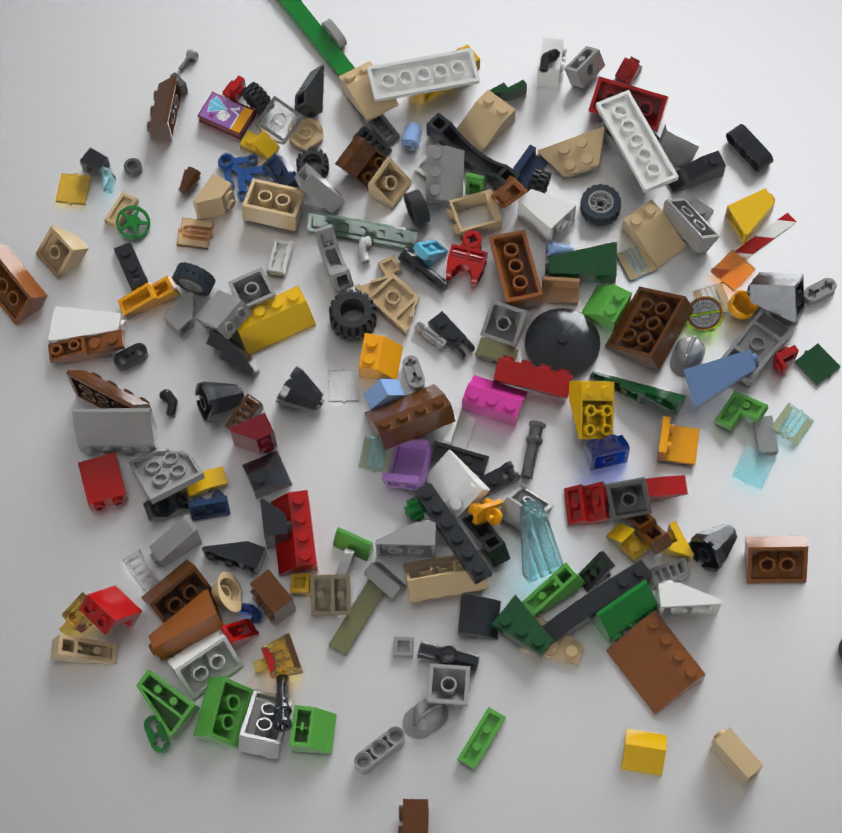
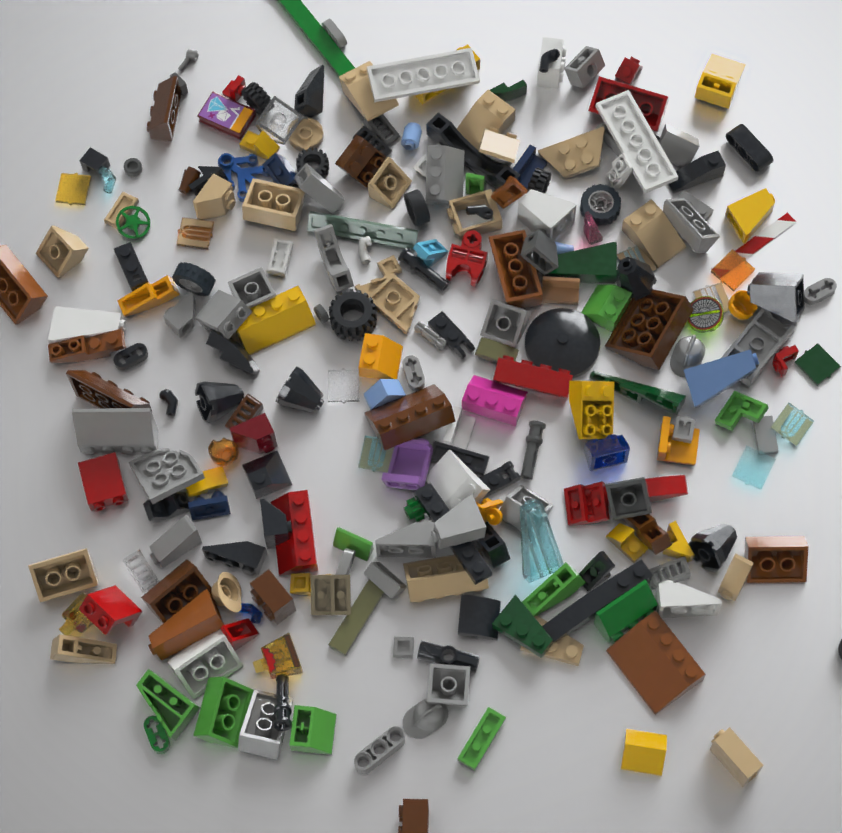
(63, 575): none -> tan slope
(207, 172): none -> black slope
(223, 452): none -> clear orange hair
(321, 313): none -> dark grey tile
(459, 525): none -> light grey slope
(481, 210): none -> black arm
(499, 145): none -> slope
(540, 251): none -> dark grey torso
(591, 230): none -> clear pink slope
(619, 172): none -> white slope
(635, 277): none -> black cone
(683, 429): none -> light grey bracket
(719, 81): none -> yellow slope
(735, 577): none -> tan slope

